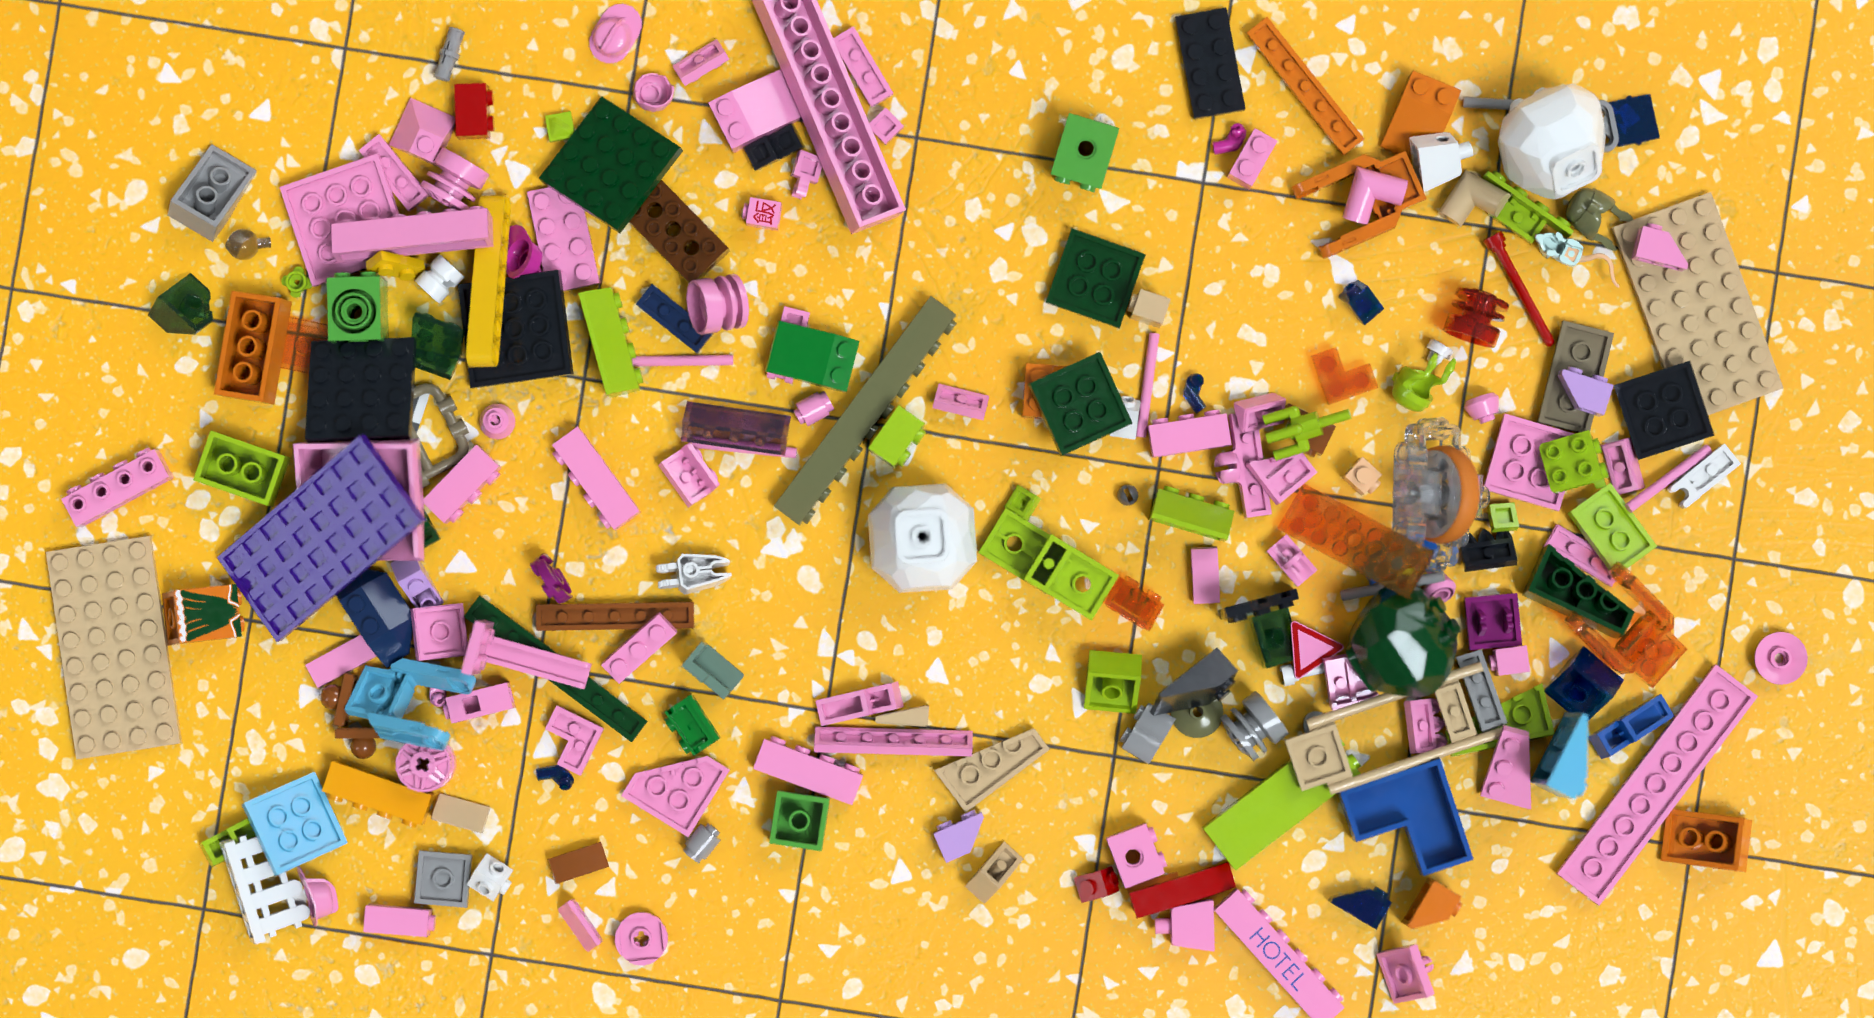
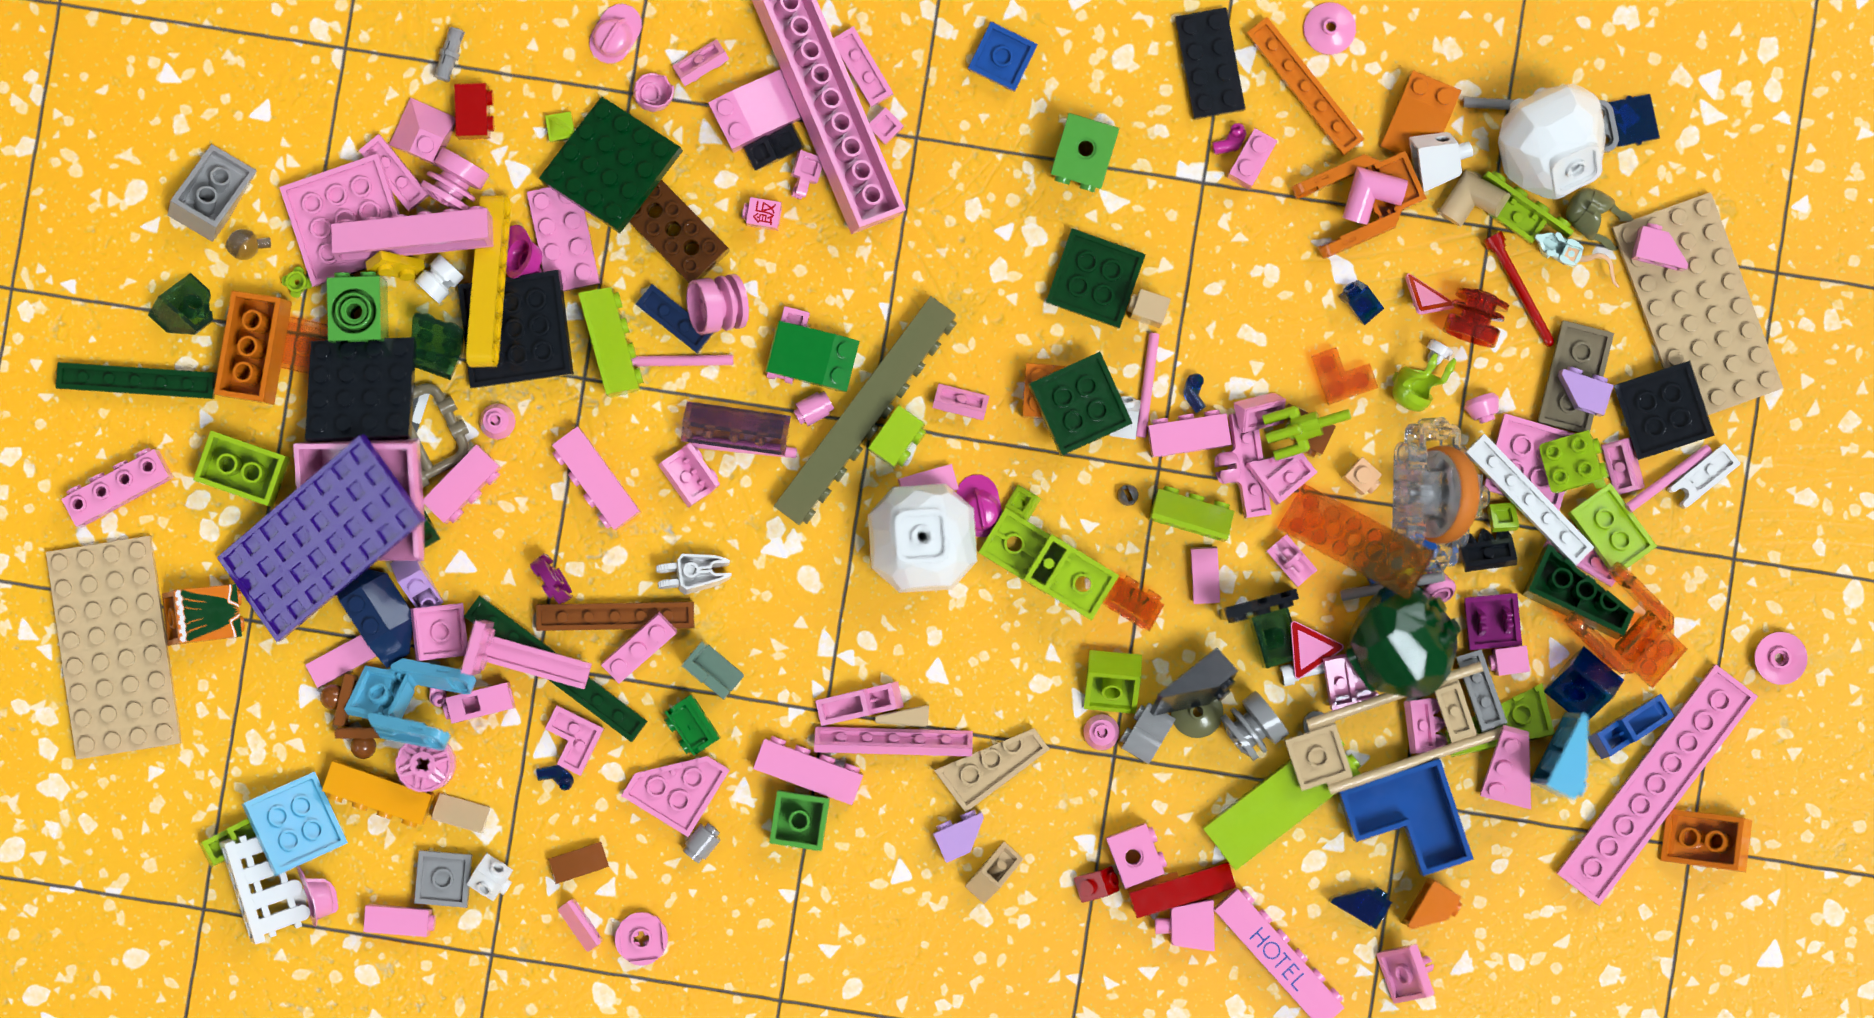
(135, 380): none -> dark green plate
(934, 476): none -> bright pink slope
(984, 498): none -> dark pink piece
(1002, 56): none -> blue plate
(1100, 723): none -> bright pink cone
(1329, 41): none -> bright pink dish
(1426, 298): none -> bright pink piece
(1528, 499): none -> white plate

